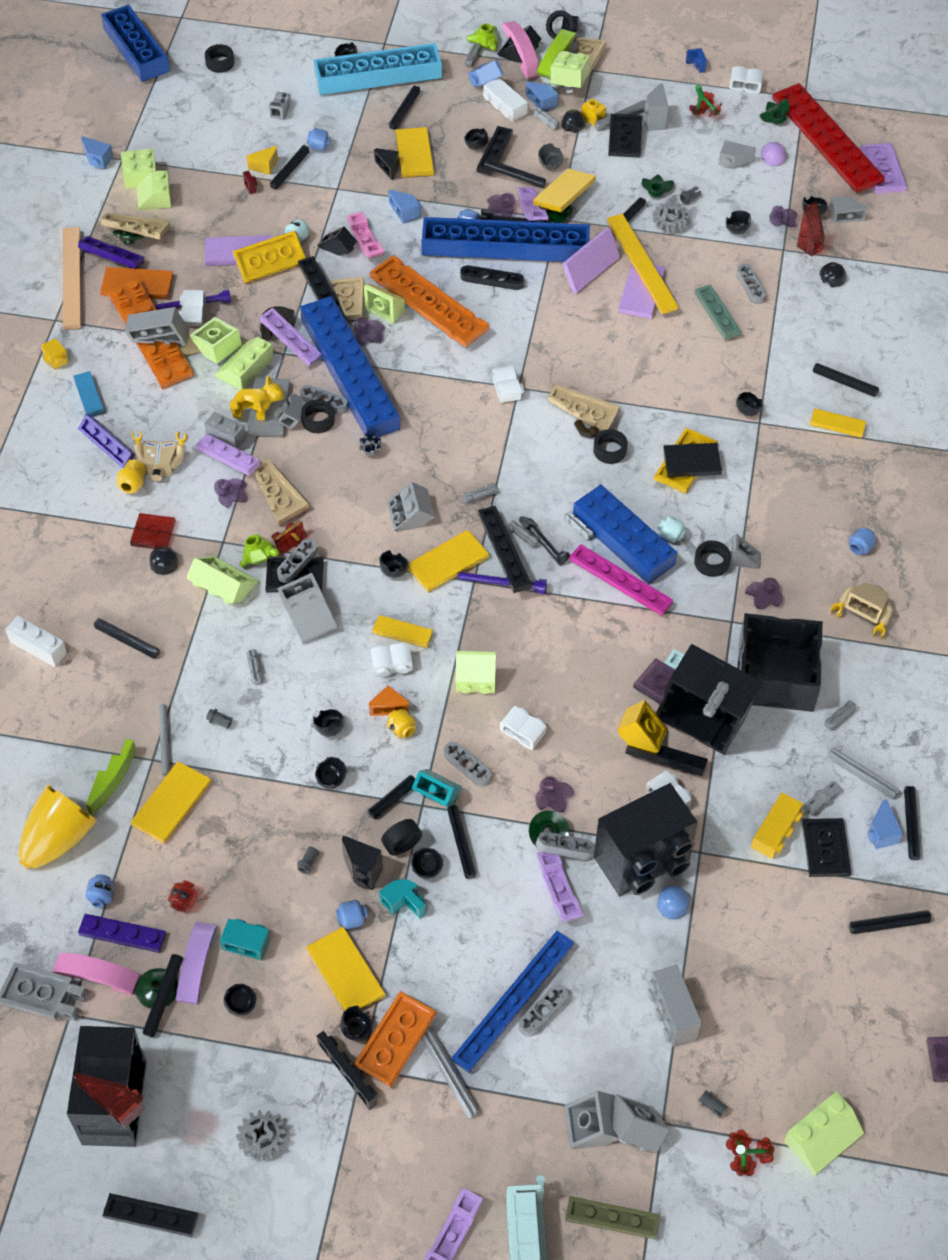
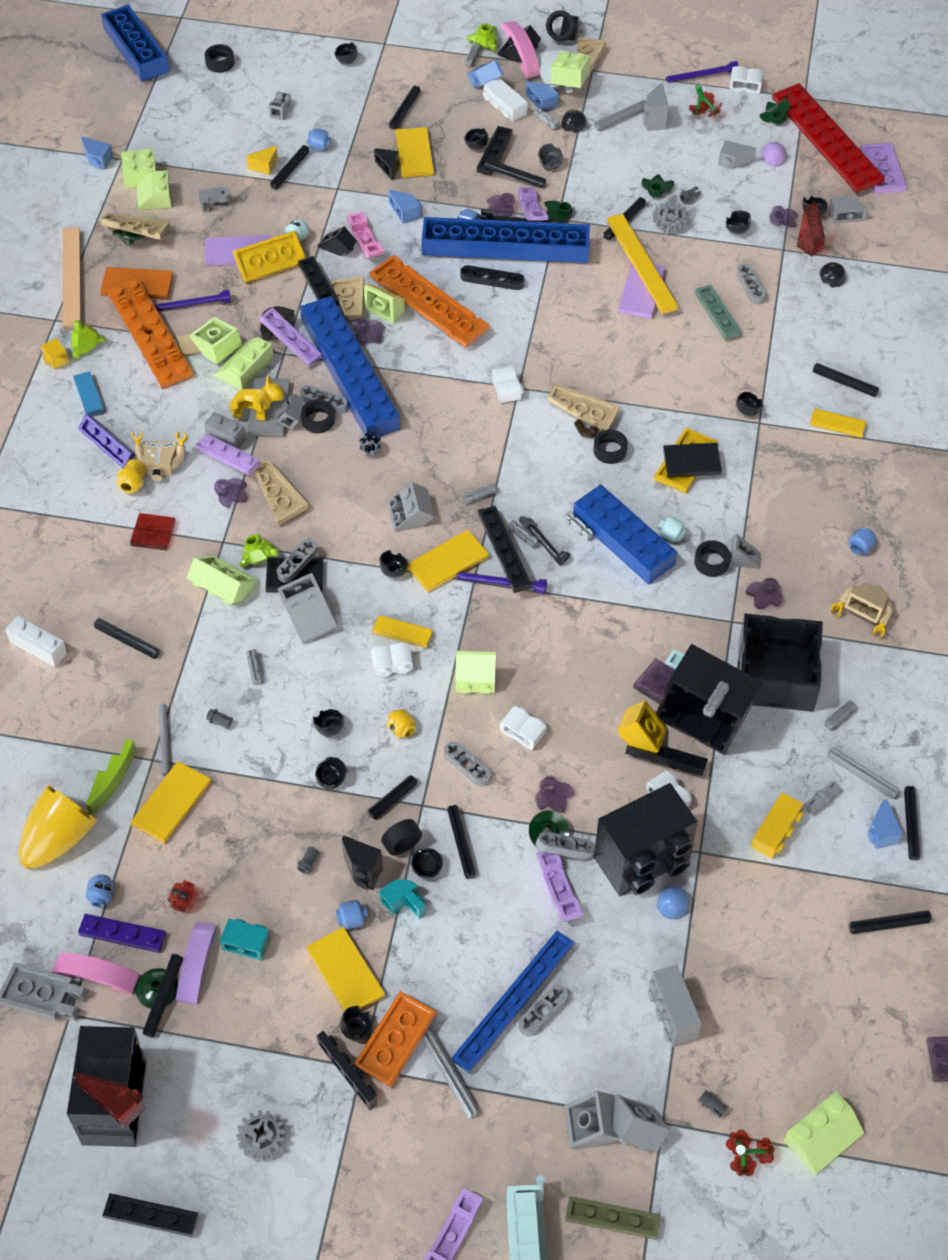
(84, 339): none -> lime rock
(111, 252): dark purple plate -> none
(157, 325): light grey wedge -> none
(163, 560): black hair -> none
(193, 307): white brick -> none
(214, 198): none -> light grey leg
(239, 1000): black hair -> none
(249, 182): dark red plate -> none
(290, 537): clear red hips -> none
(377, 68): medium azure brick -> none
(386, 702): orange slope -> none
(436, 787): teal brick -> none
(561, 43): lime slope -> none
(564, 190): yellow tile -> none
(591, 260): lavender tile -> none
(593, 111): yellow brick -> none
(621, 580): dark pink plate -> none
(625, 135): black tile -> none
(698, 58): blue bracket -> none
(705, 72): none -> dark purple piece
(826, 847): black tile -> none

